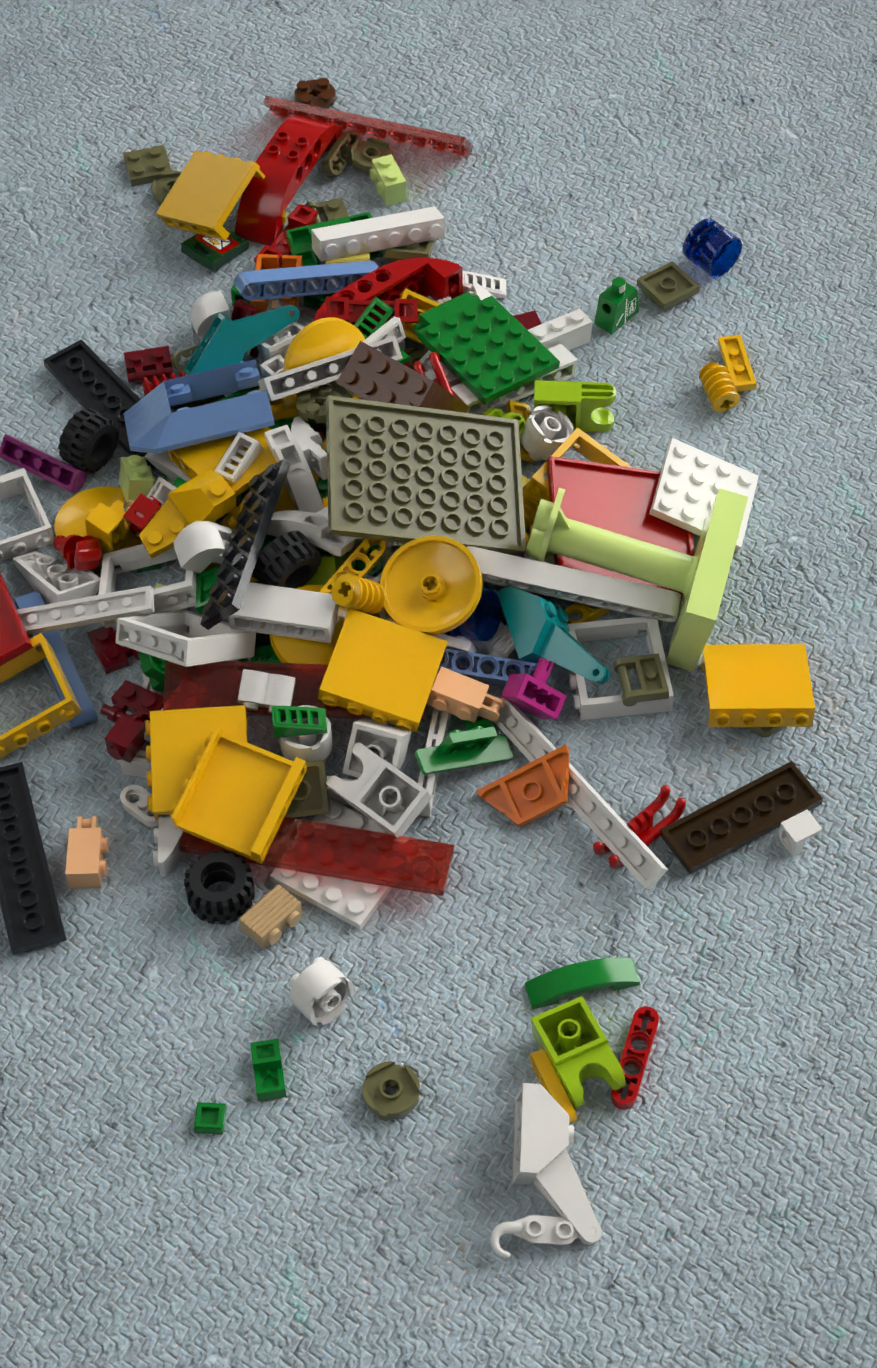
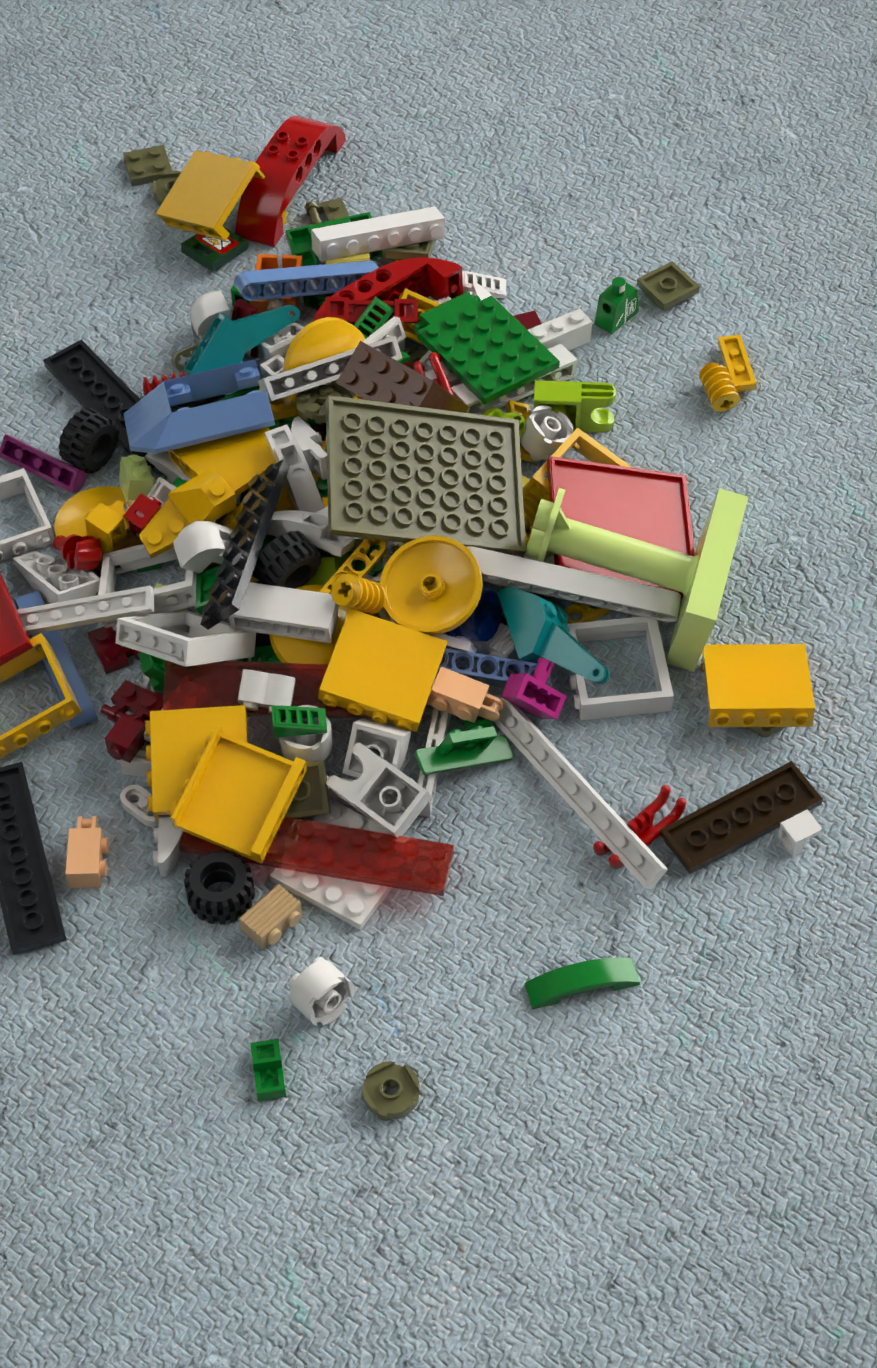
(148, 363): dark red plate -> none
(210, 1118): green tile -> none
(240, 441): white slope -> none
(299, 217): red slope -> none
(322, 88): reddish brown plate -> none
(332, 169): olive beam -> none
(362, 151): olive plate -> none
(378, 127): clear red plate -> none
(388, 180): yellowish green brick -> none
(532, 788): orange wing -> none
(542, 1159): white slope -> none
(550, 1081): yellow beam -> none
(576, 1048): lime brick -> none
(635, 1057): red beam -> none
(649, 677): olive plate -> none
(691, 483): white plate -> none
(712, 247): clear blue wheel -> none

